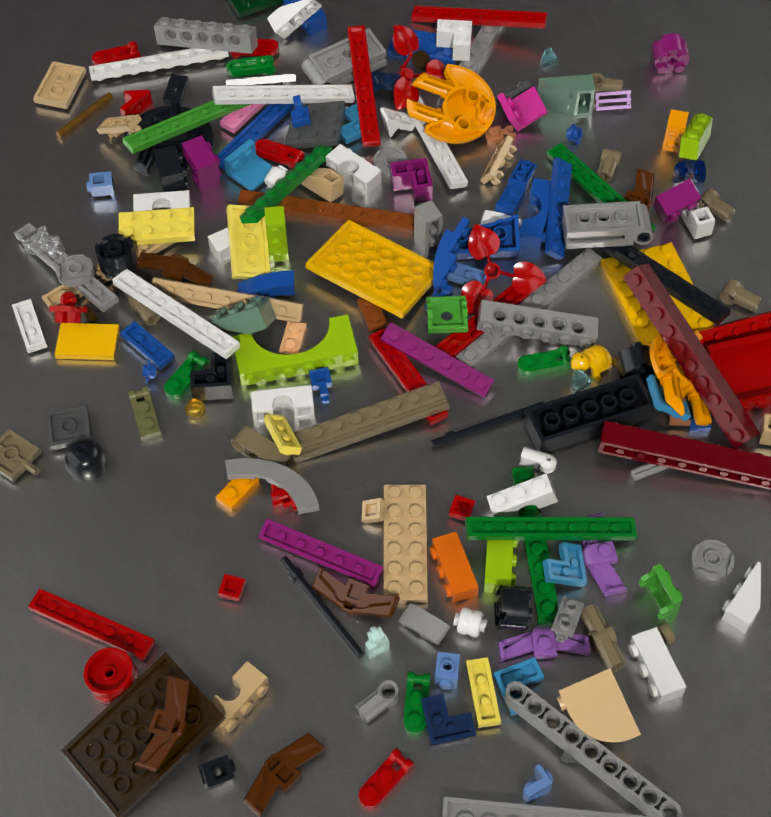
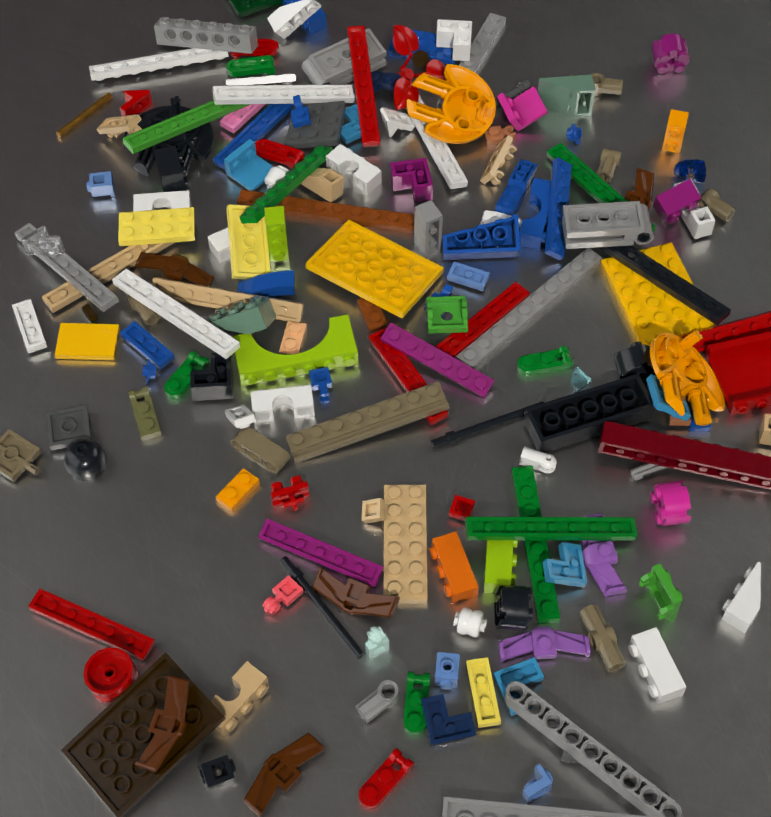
(59, 85): tan plate -> none
(68, 311): red hips -> none
(75, 270): light grey tile -> none
(116, 54): red plate -> none
(116, 255): black brick -> none
(175, 87): black plate -> none
(195, 408): clear yellow plate -> none
(202, 163): magenta brick -> none
(232, 587): red plate -> none
(240, 416): none -> white plate
(278, 475): light grey tile -> none
(282, 434): light yellow plate -> none
(285, 591): none -> coral plate
(383, 159): light grey tile -> none
(424, 624): light grey slope -> none
(445, 259): blue slope -> none
(481, 16): red tile -> none
(482, 244): red plant -> none
(535, 492): white arch -> none
(546, 319): light grey brick -> none
(548, 58): clear light blue tile -> none
(567, 619): light grey hinge -> none
(595, 358): yellow animal -> none
(599, 708): tan brick -> none
(612, 107): lavender tile -> none
(666, 633): dark tan tile -> none
(671, 503): none -> dark pink brick
(691, 355): dark red brick -> none
(695, 136): lime brick -> none
(712, 560): light grey tile -> none
(734, 293): dark tan piece -> none

